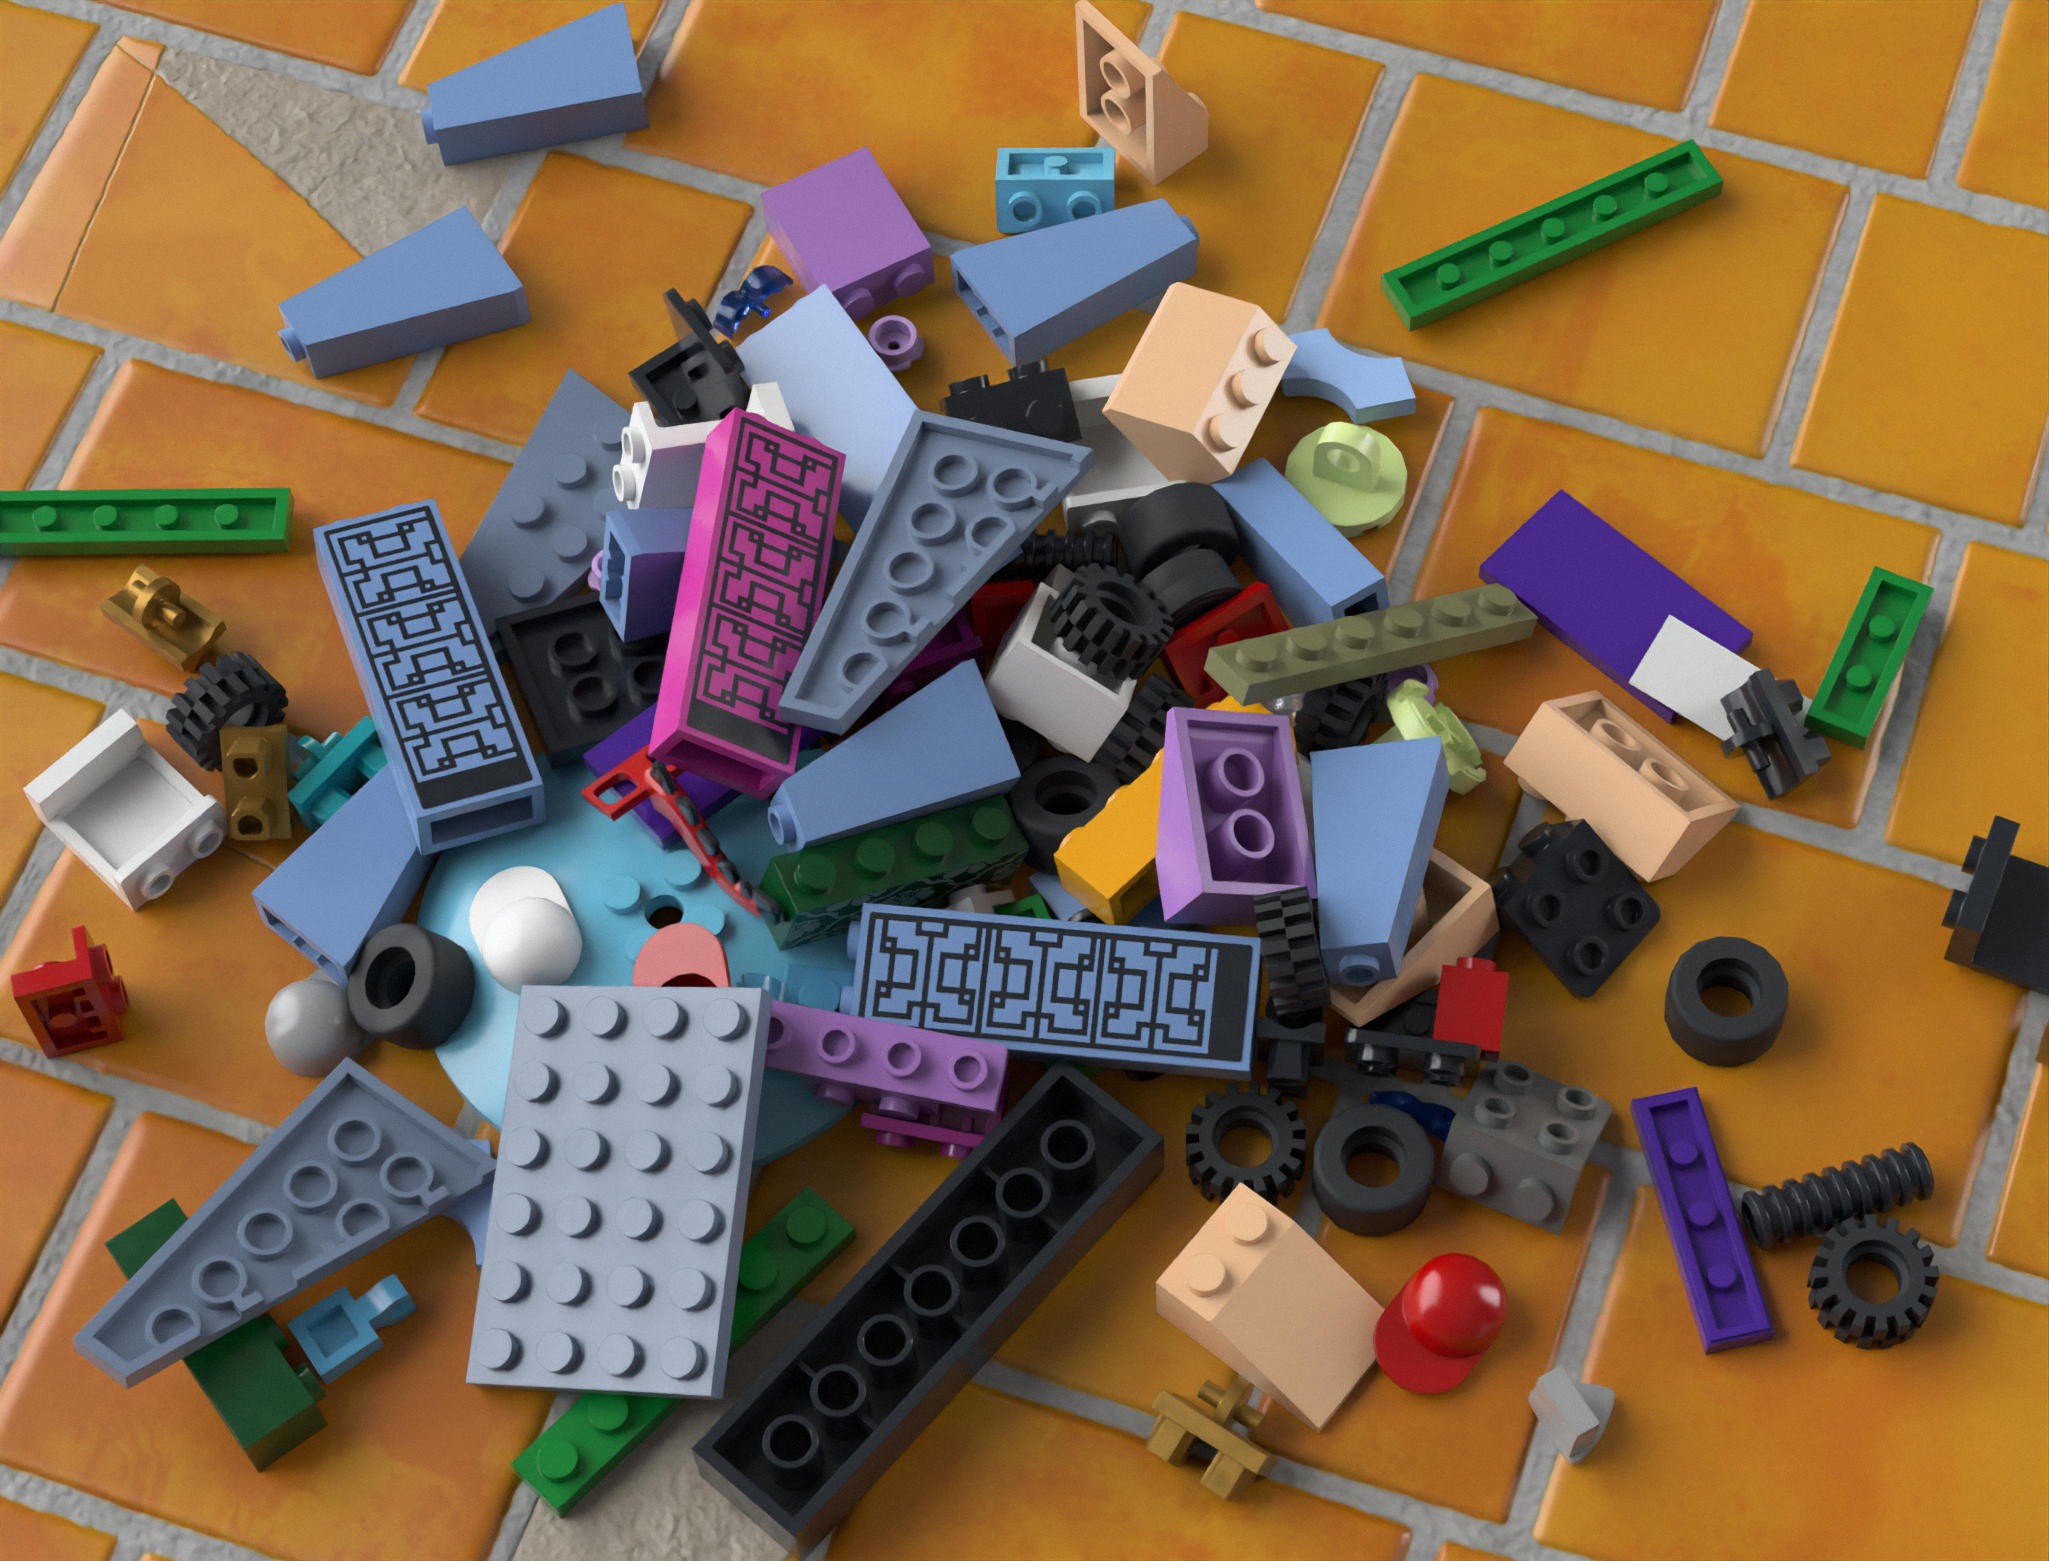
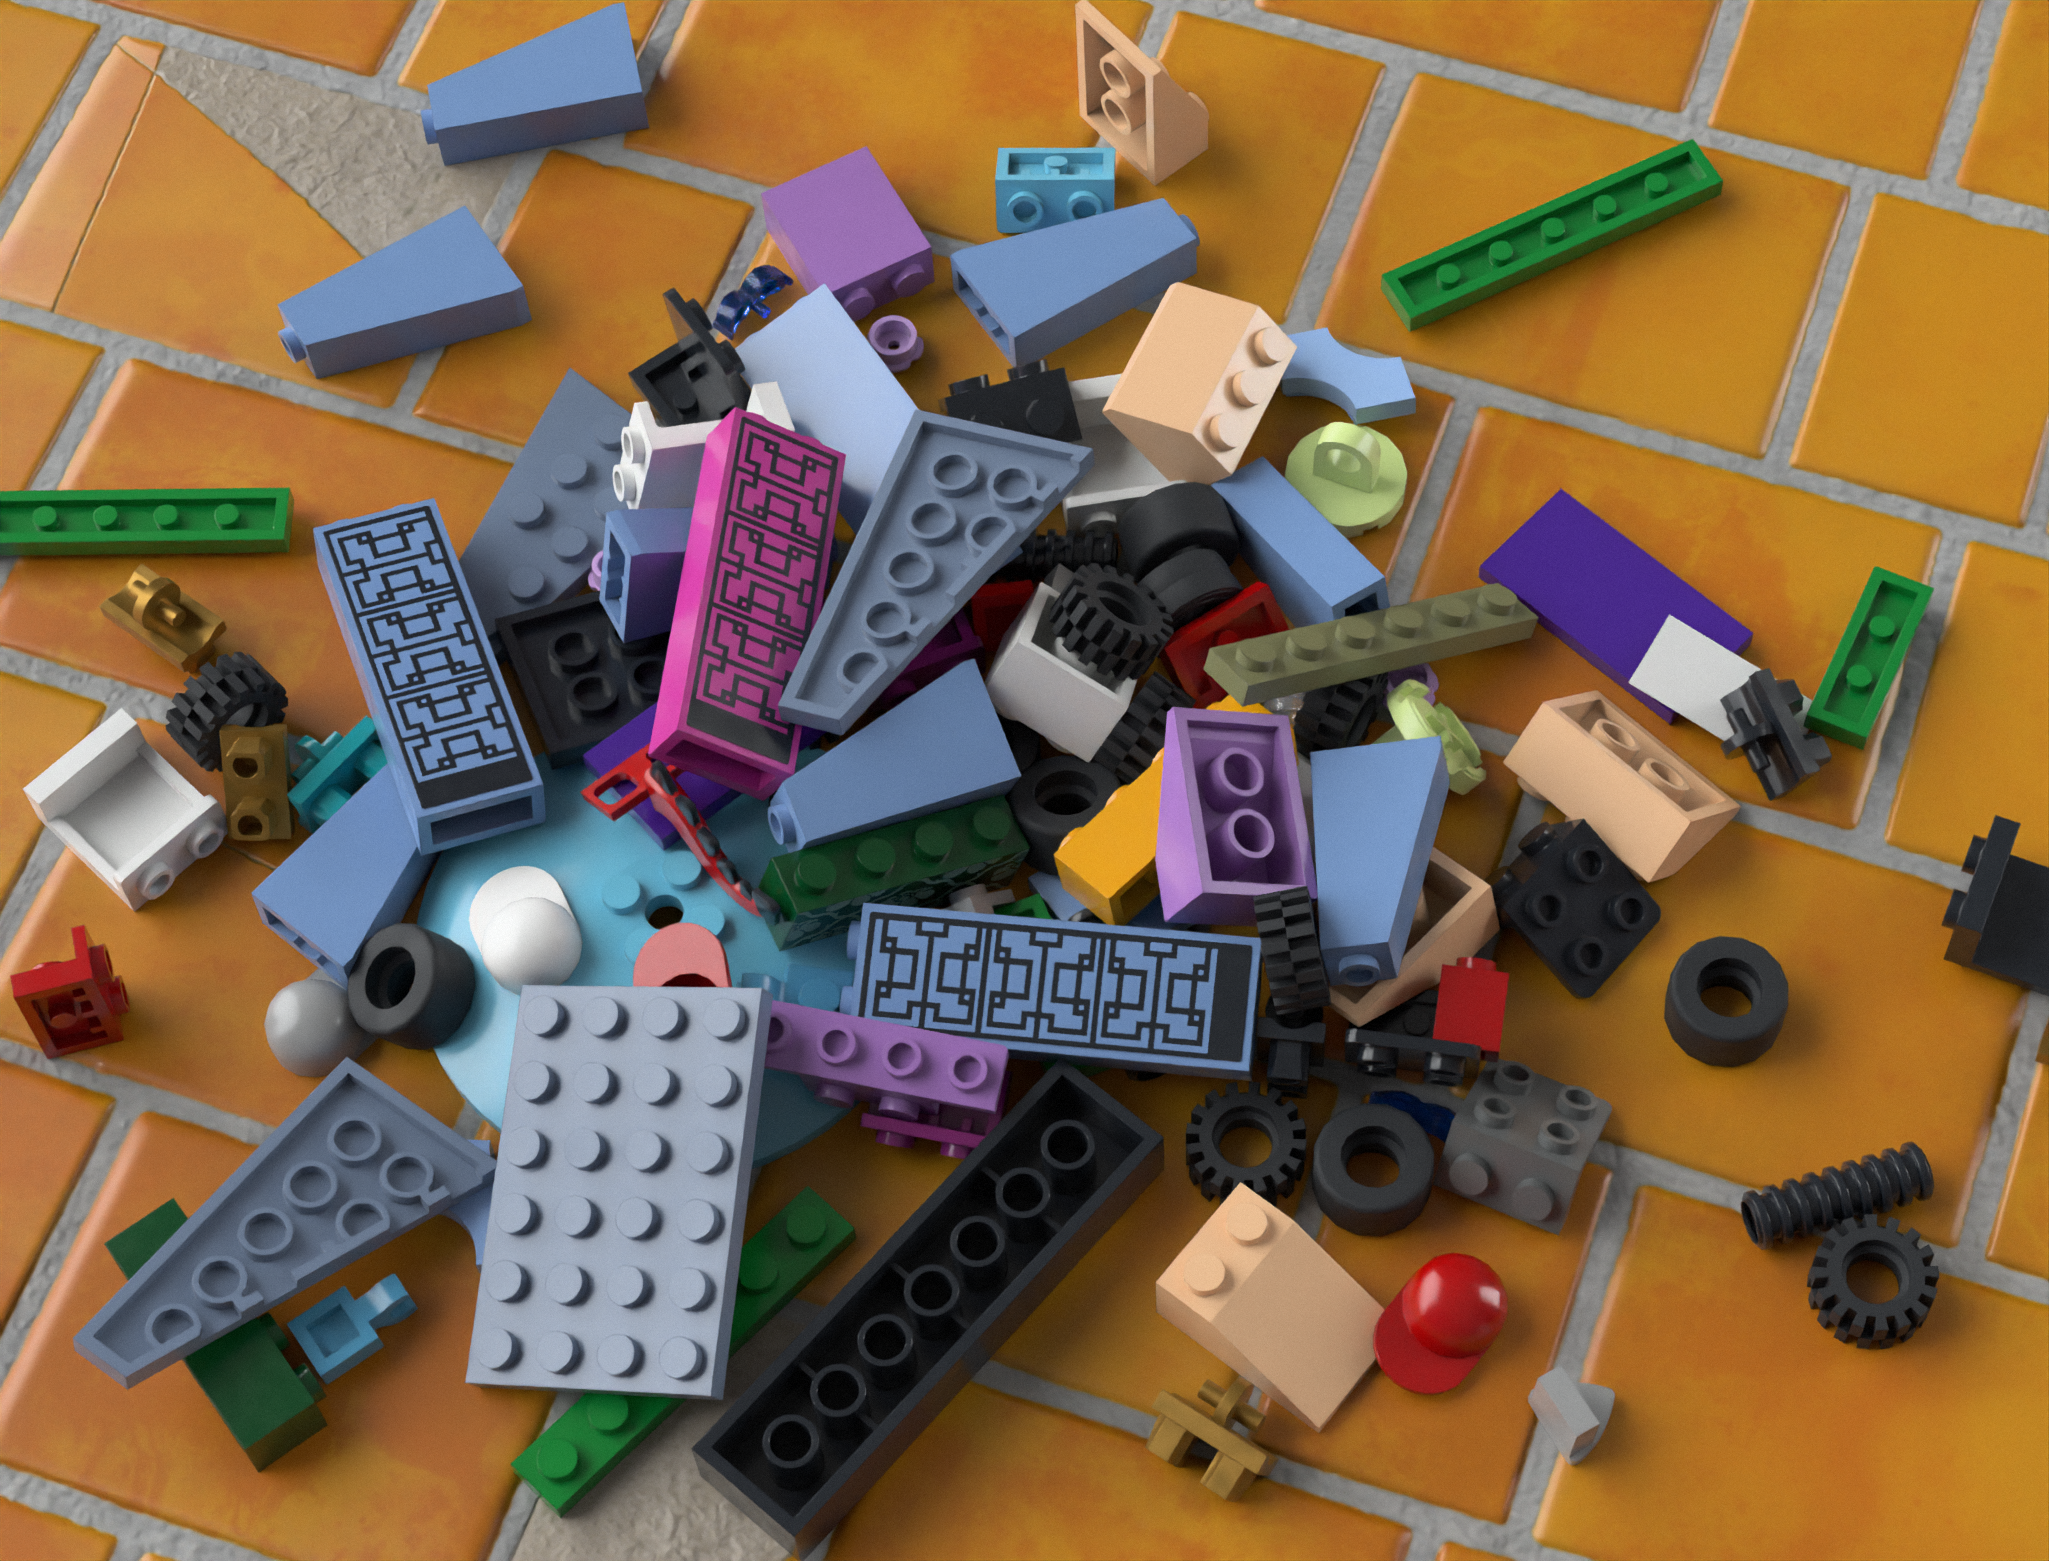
(1701, 1220): dark purple tile -> none

